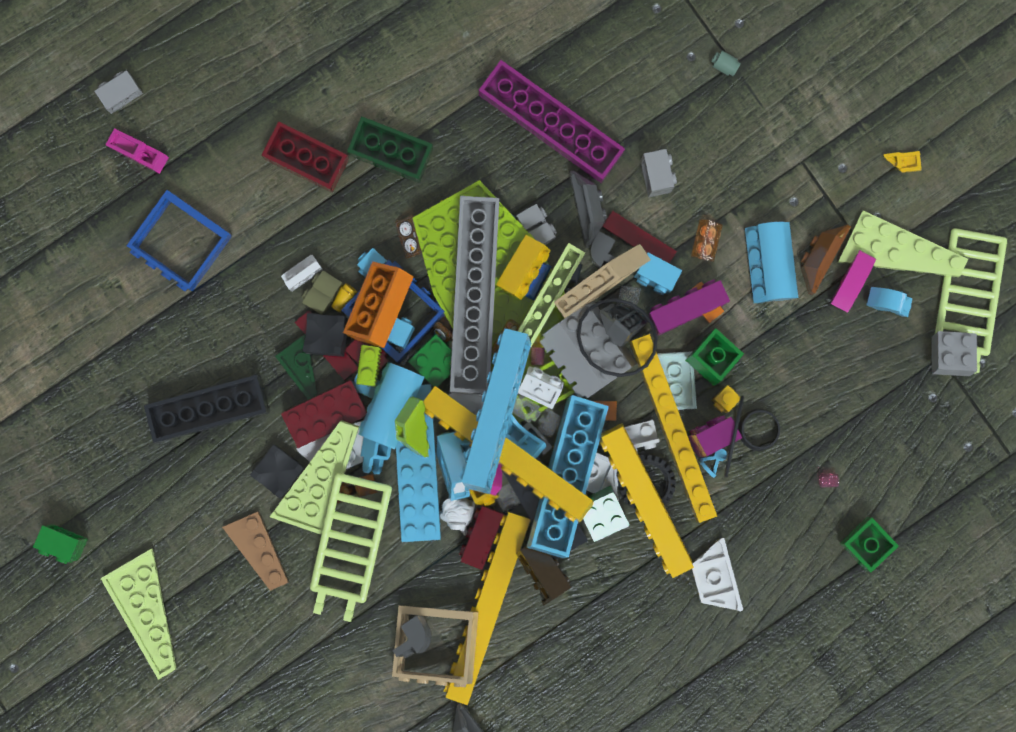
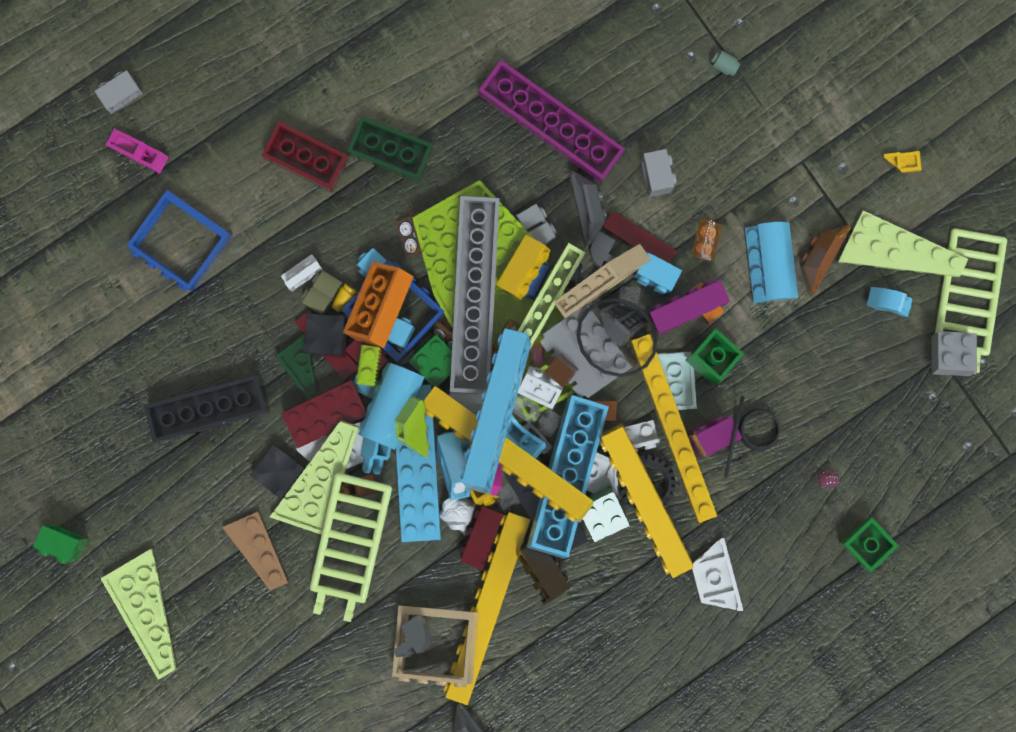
(561, 370): none -> reddish brown brick
(720, 455): medium azure piece -> none
(726, 399): yellow brick -> none
(853, 281): dark pink slope -> none

